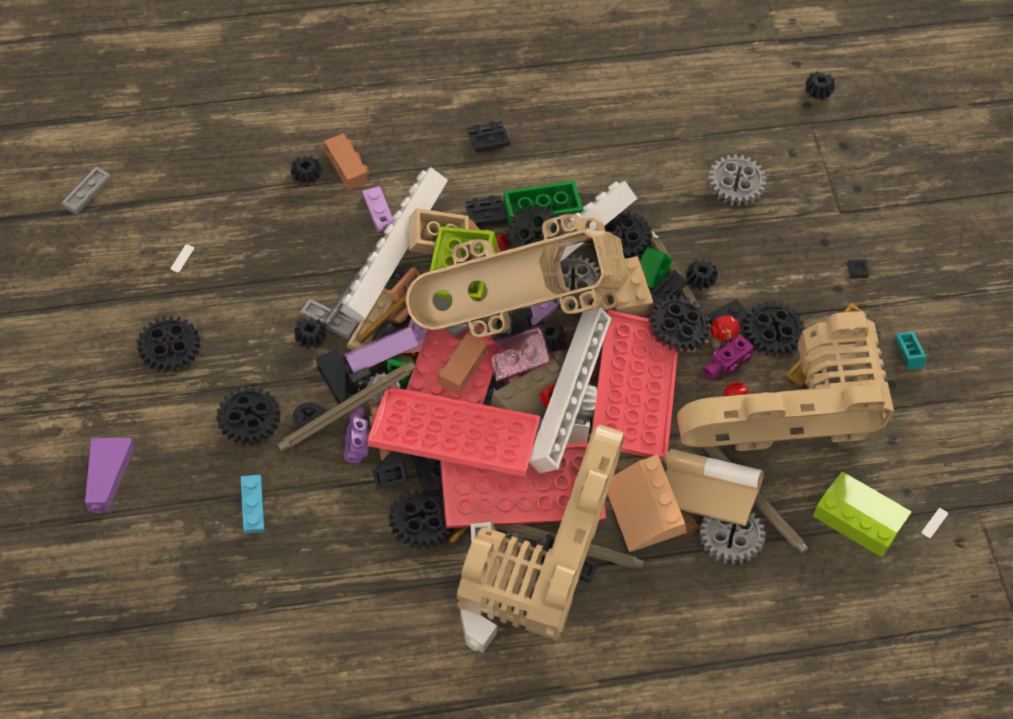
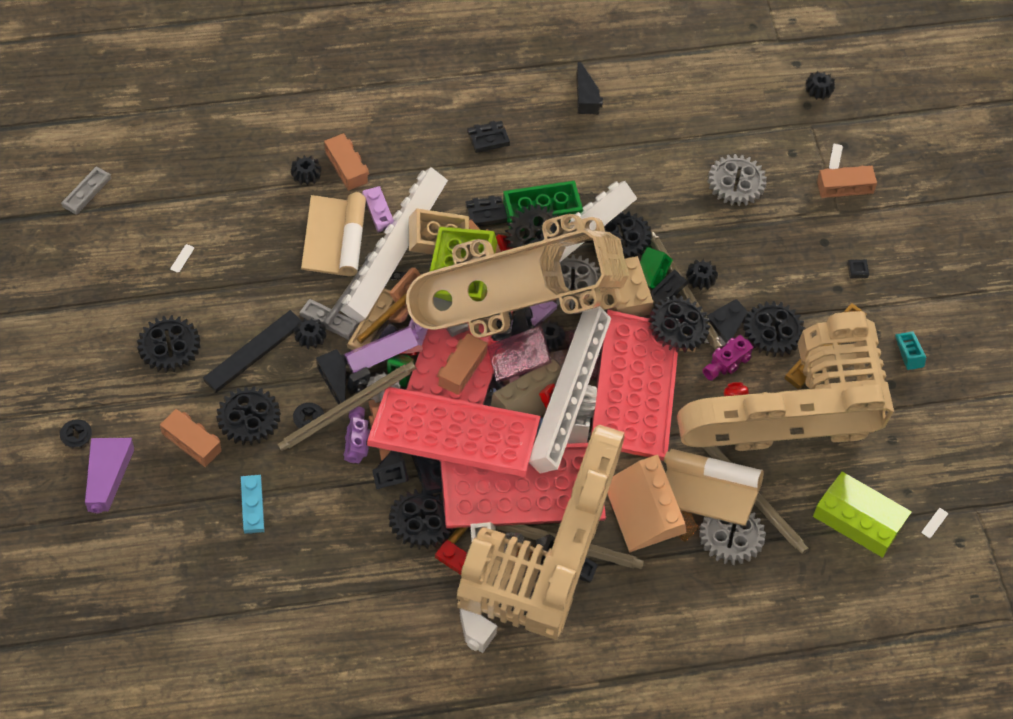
(81, 427): none -> black gear
(191, 437): none -> nougat brick
(252, 351): none -> black tile
(334, 235): none -> tan door
(451, 556): none -> red plate
(587, 92): none -> black slope
(725, 328): red head -> none
(835, 156): none -> white sticker
(846, 181): none -> nougat brick

